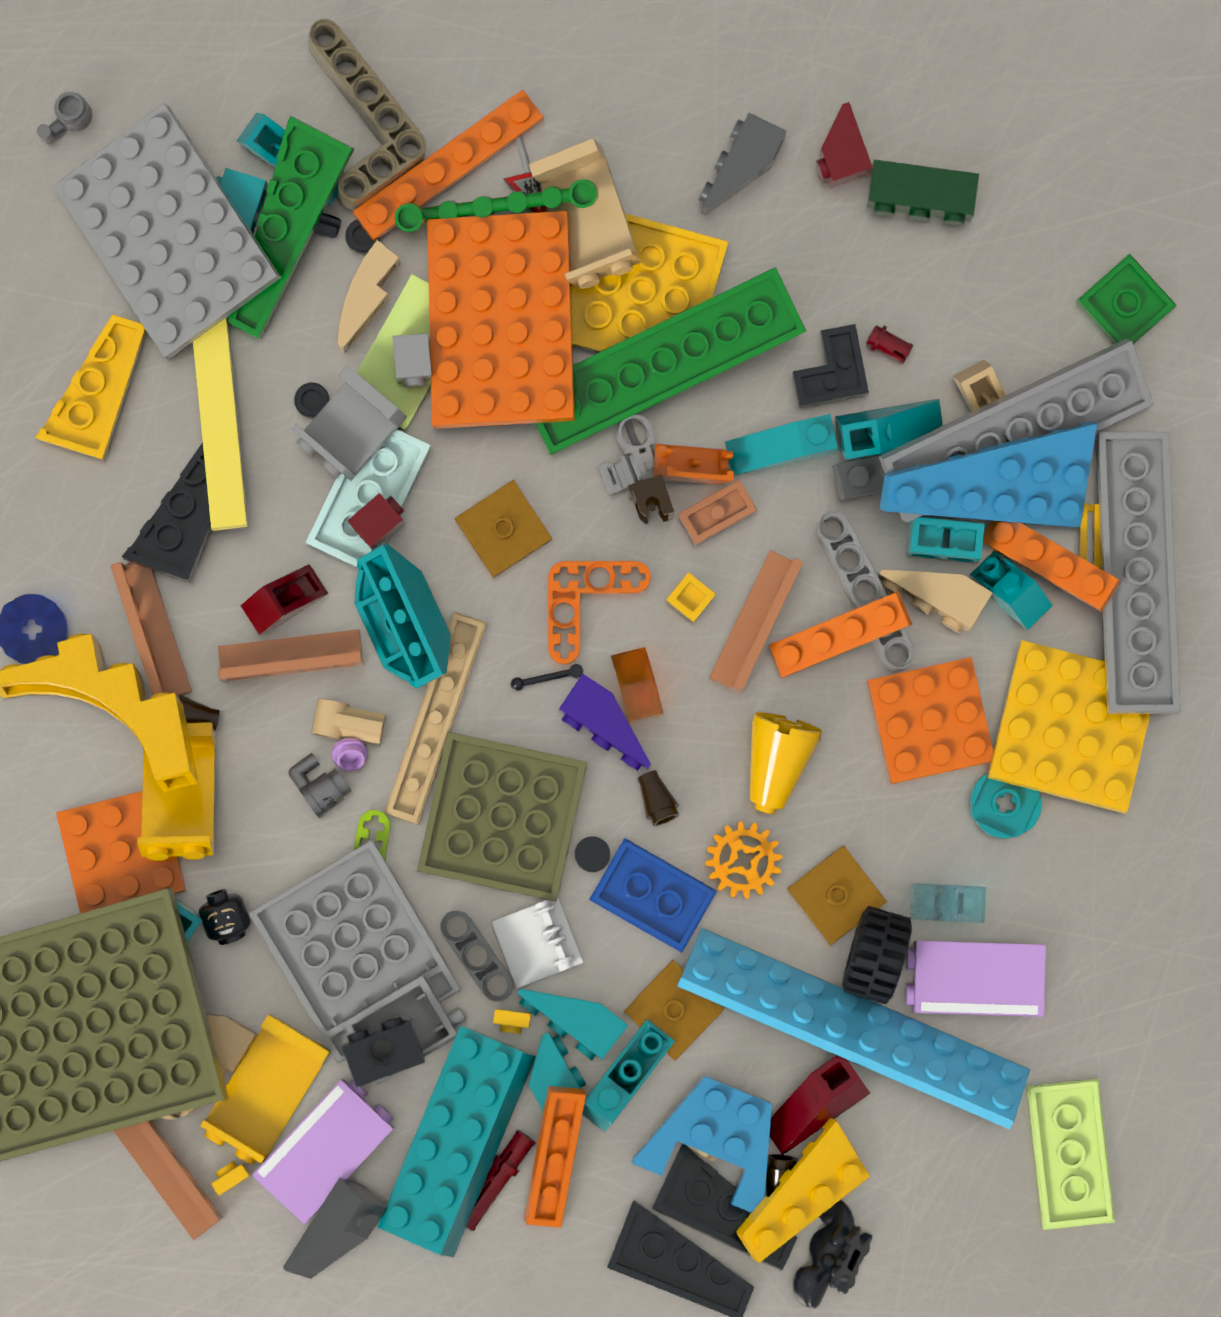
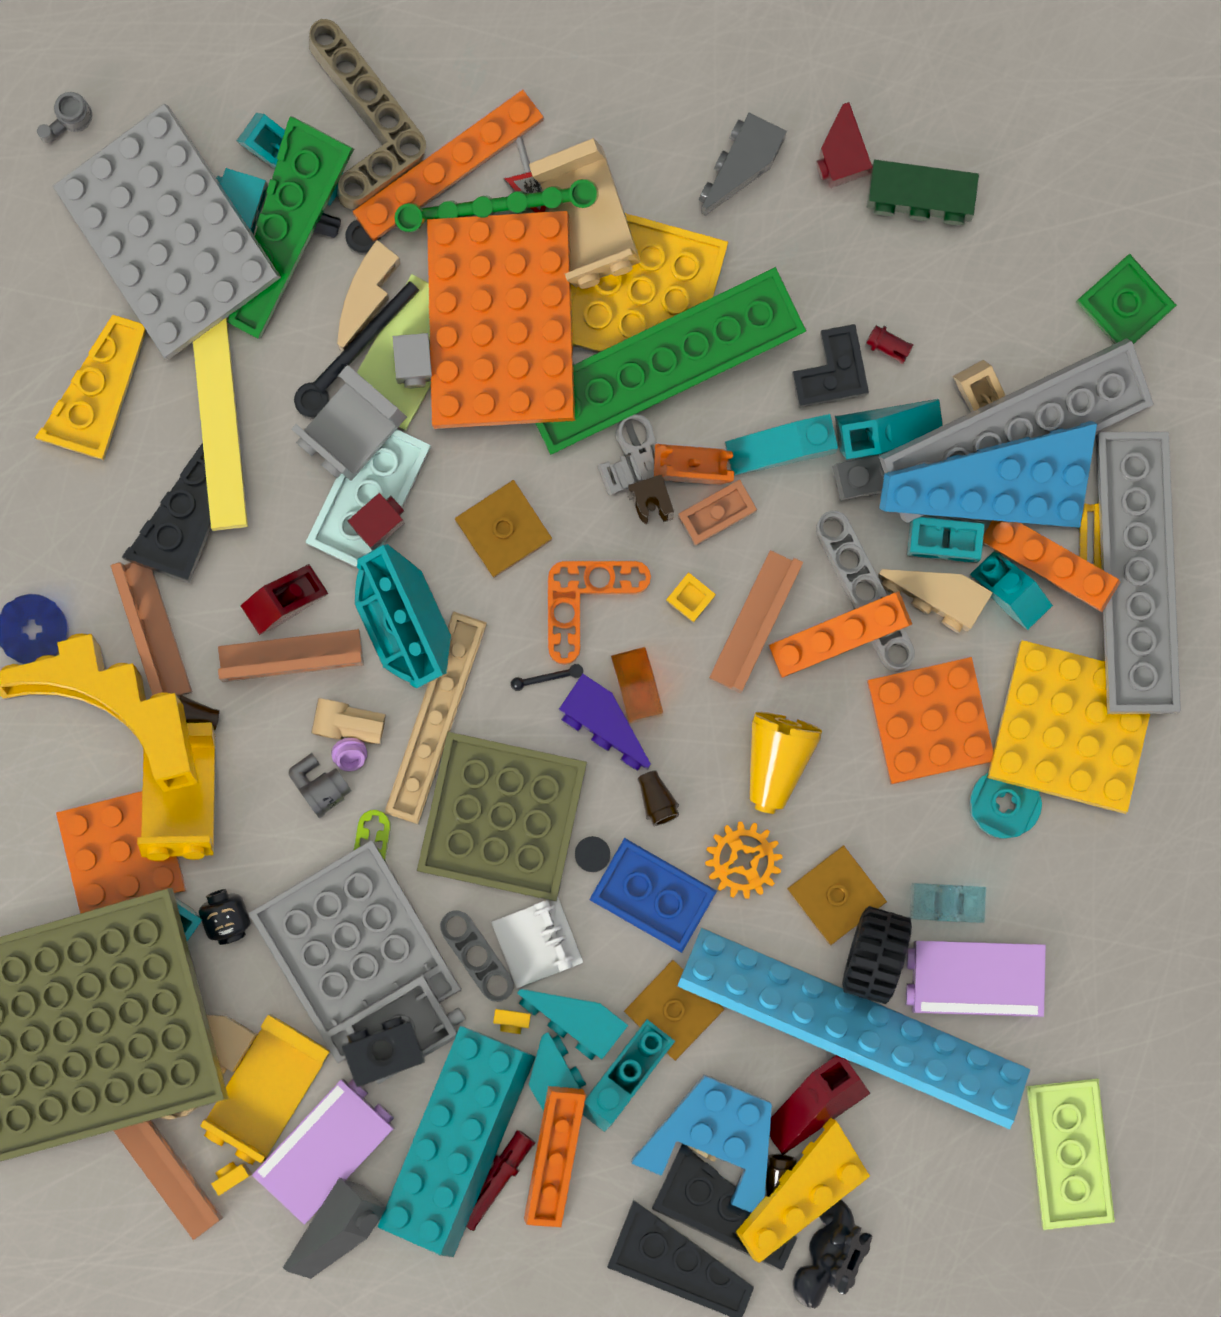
(366, 336): none -> black bar

